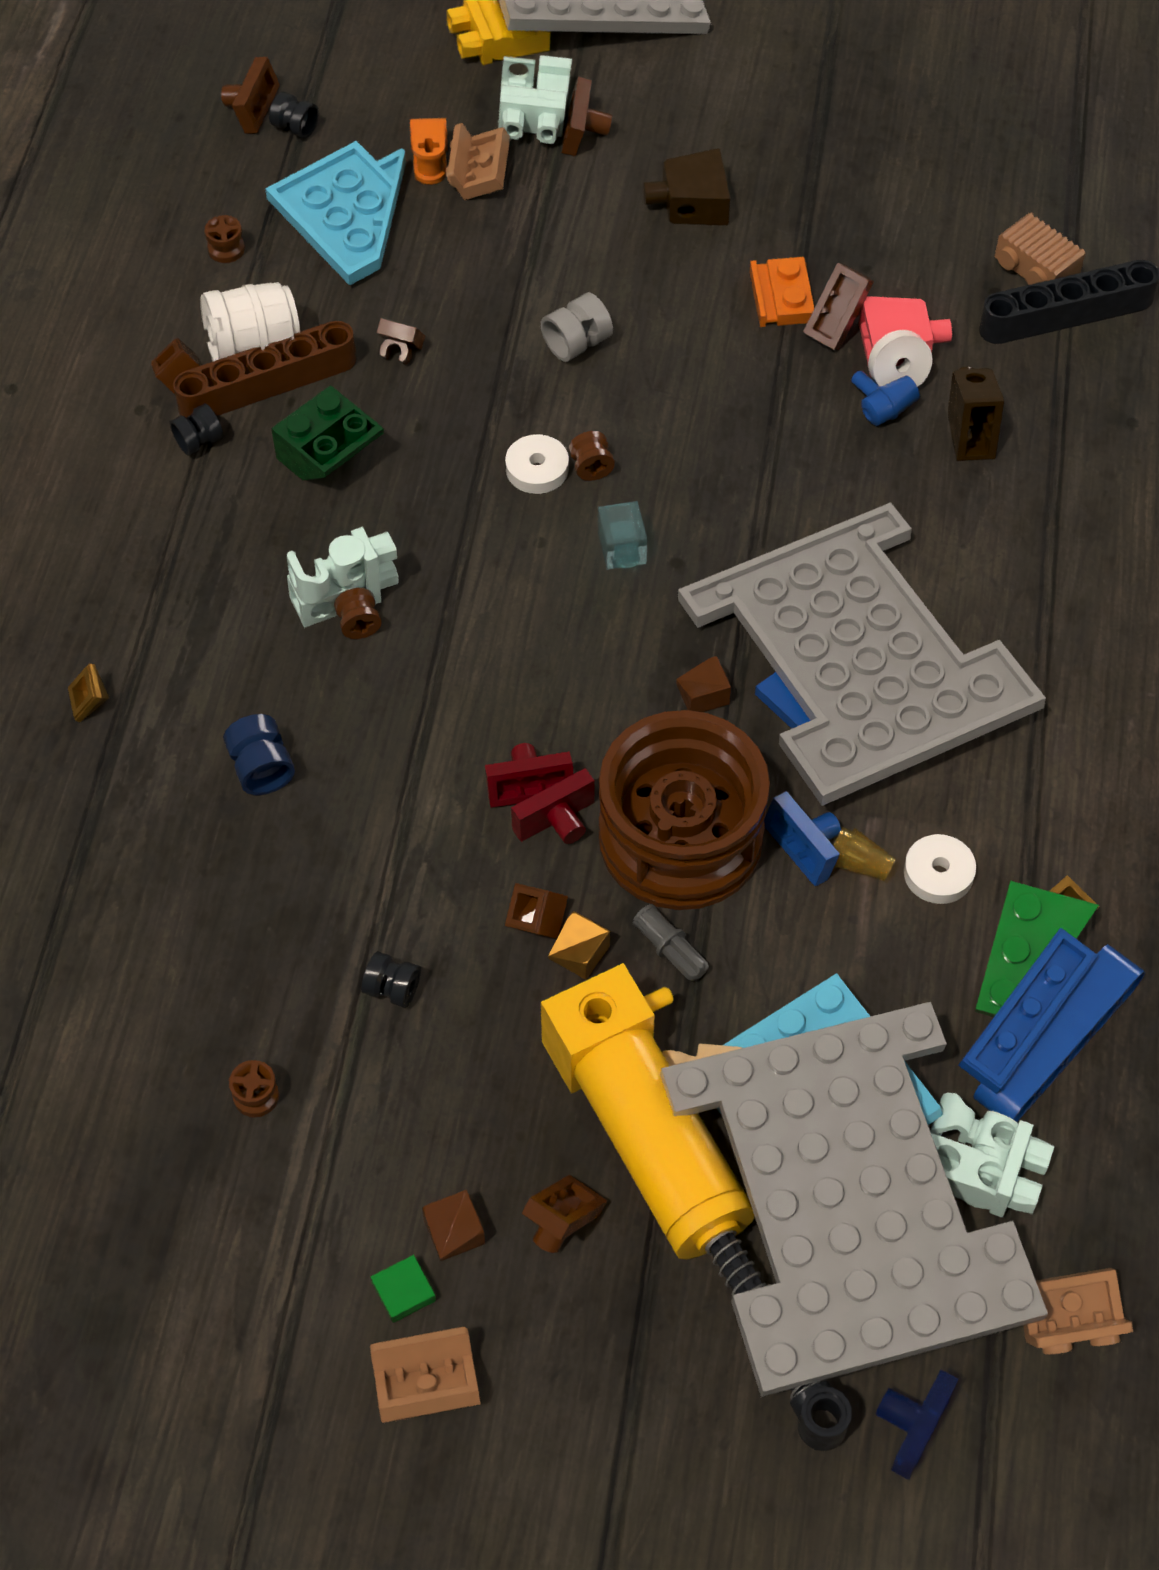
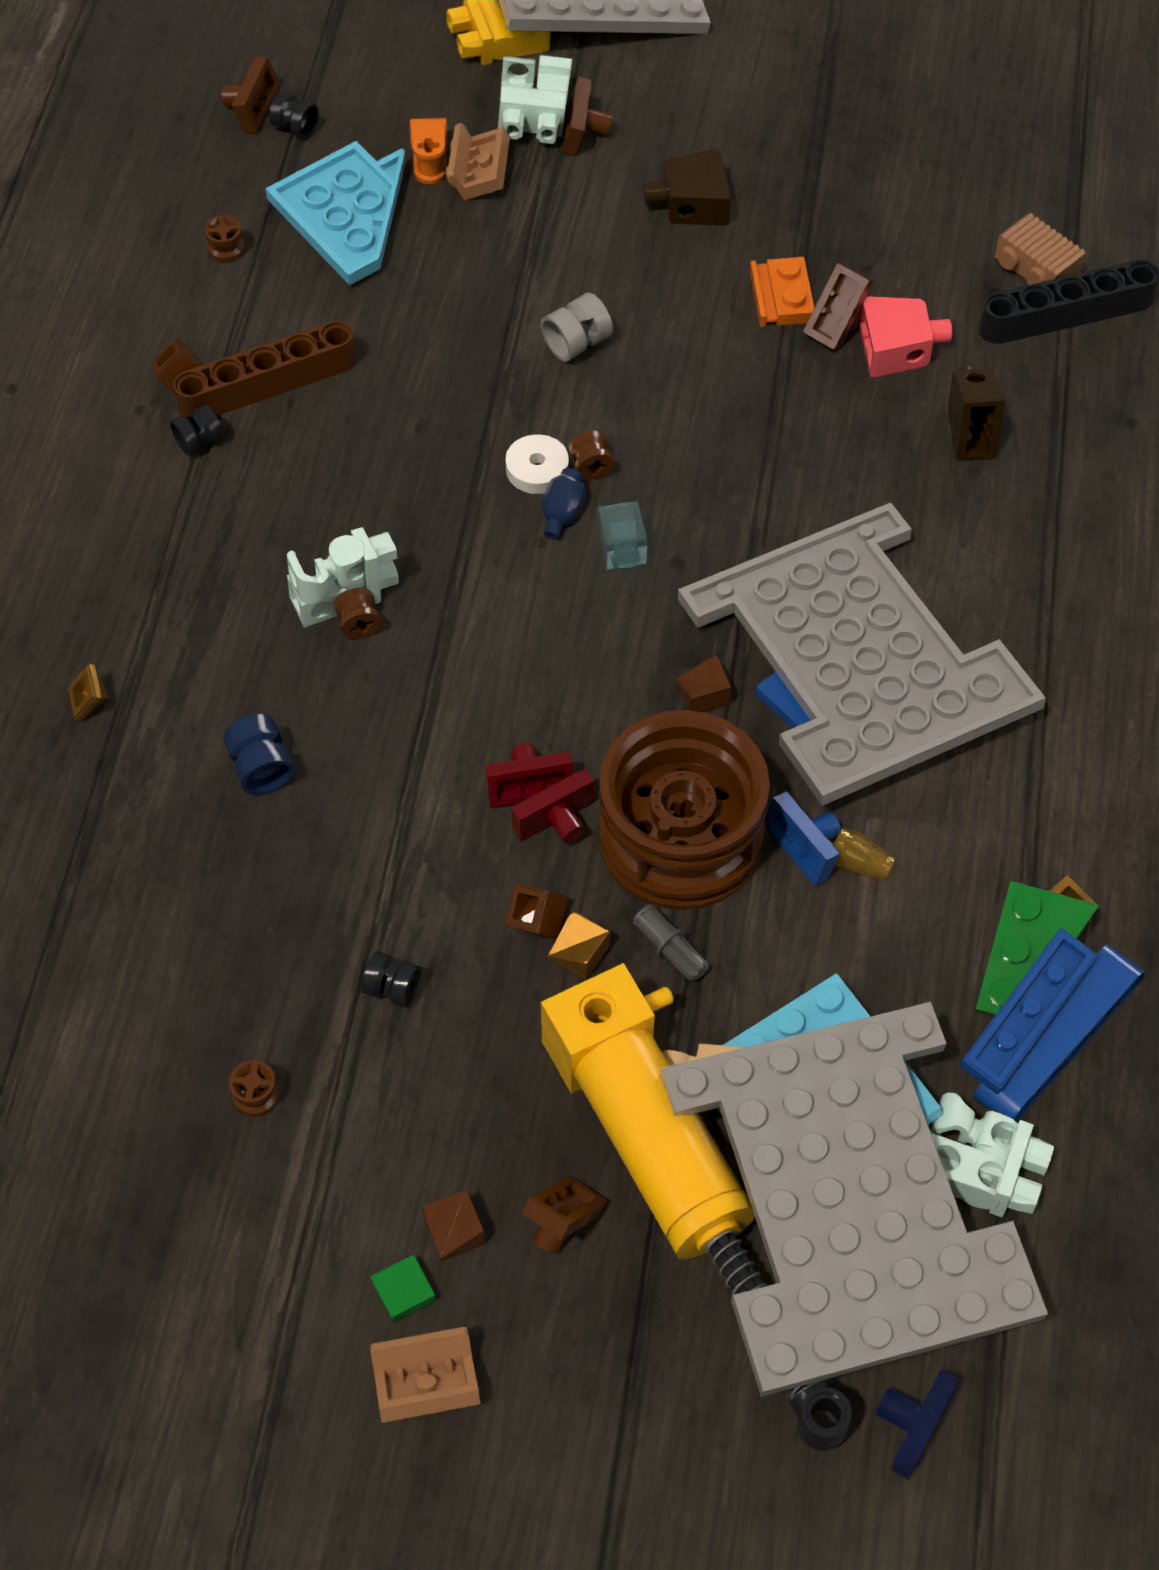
(248, 318): white piece -> none
(323, 435): dark green slope -> none
(400, 336): tile -> none
(563, 501): none -> dark blue plant
(885, 401): blue piece -> none
(894, 347): white piece -> none
(935, 885): white piece -> none
(1079, 1310): medium nougat bracket -> none

